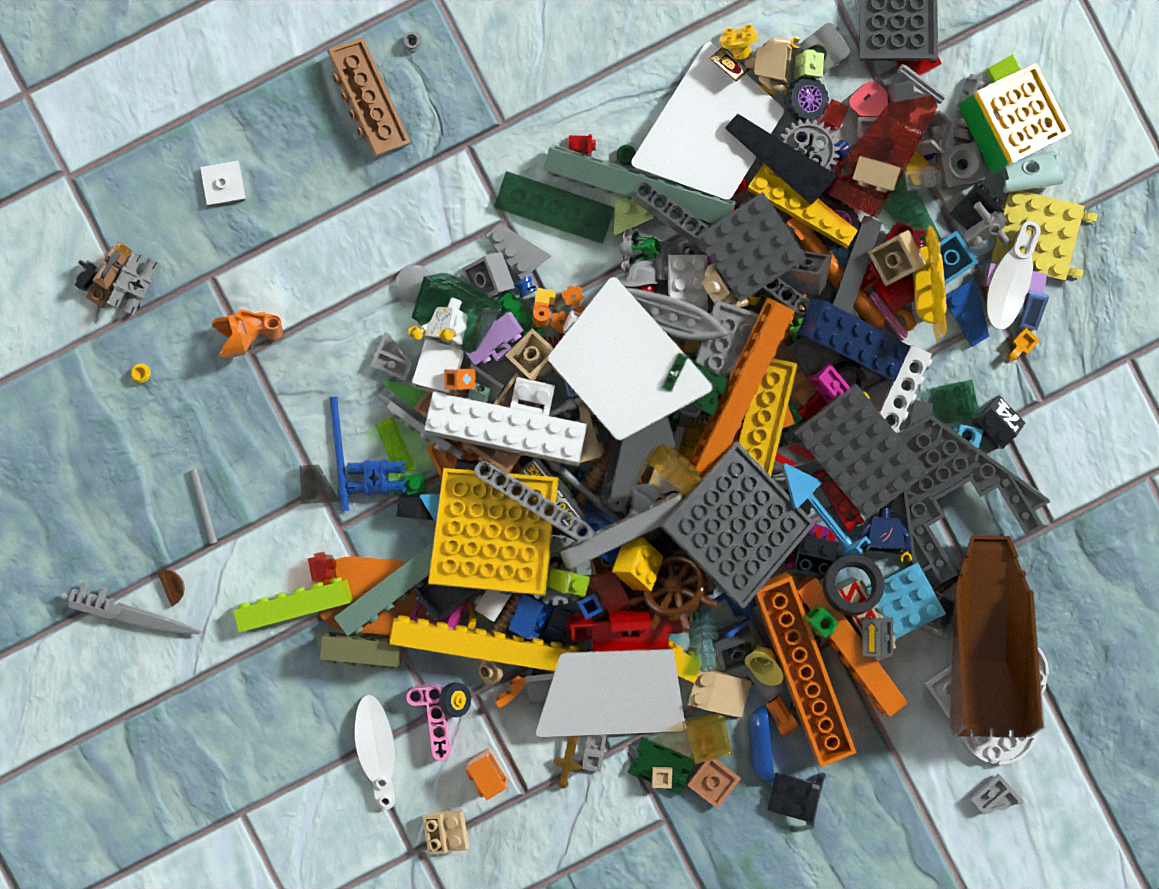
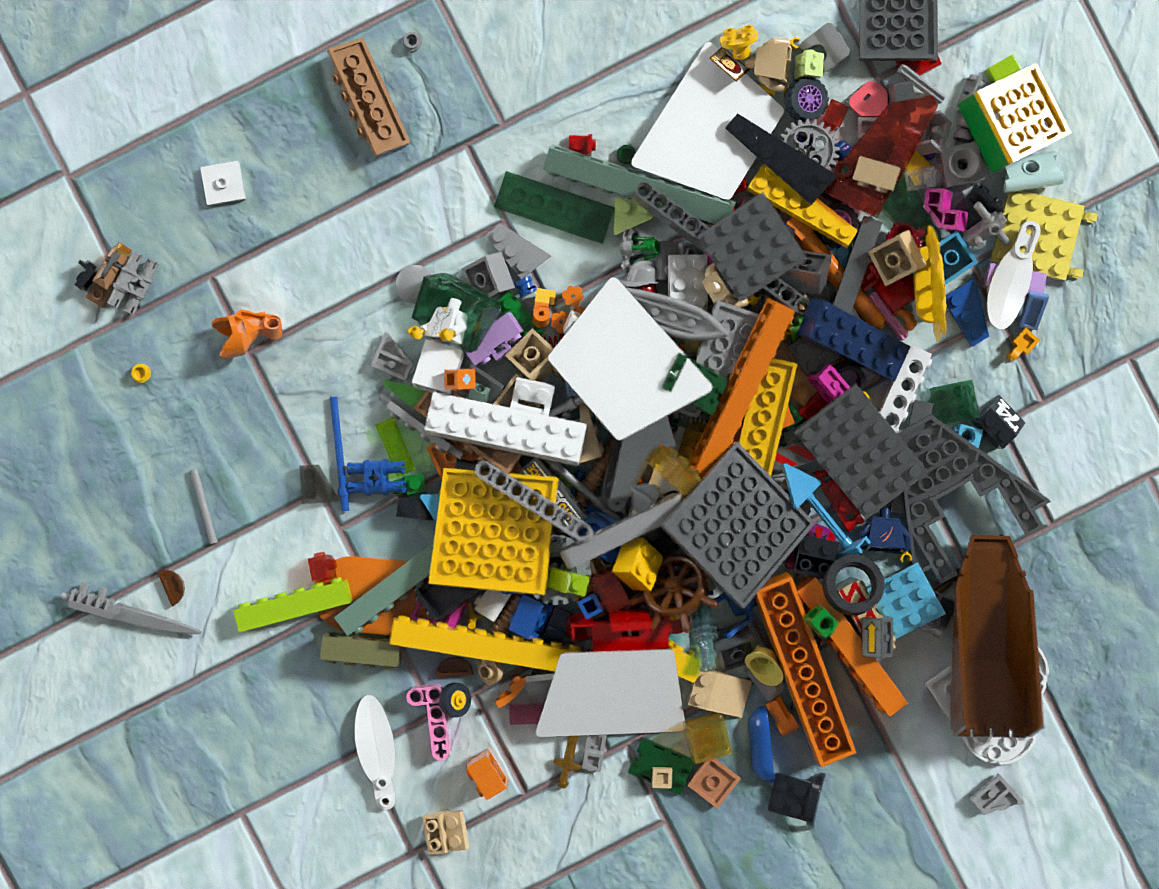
(454, 667): none -> reddish brown tile
(525, 713): none -> clear pink plate
(938, 204): none -> dark pink brick

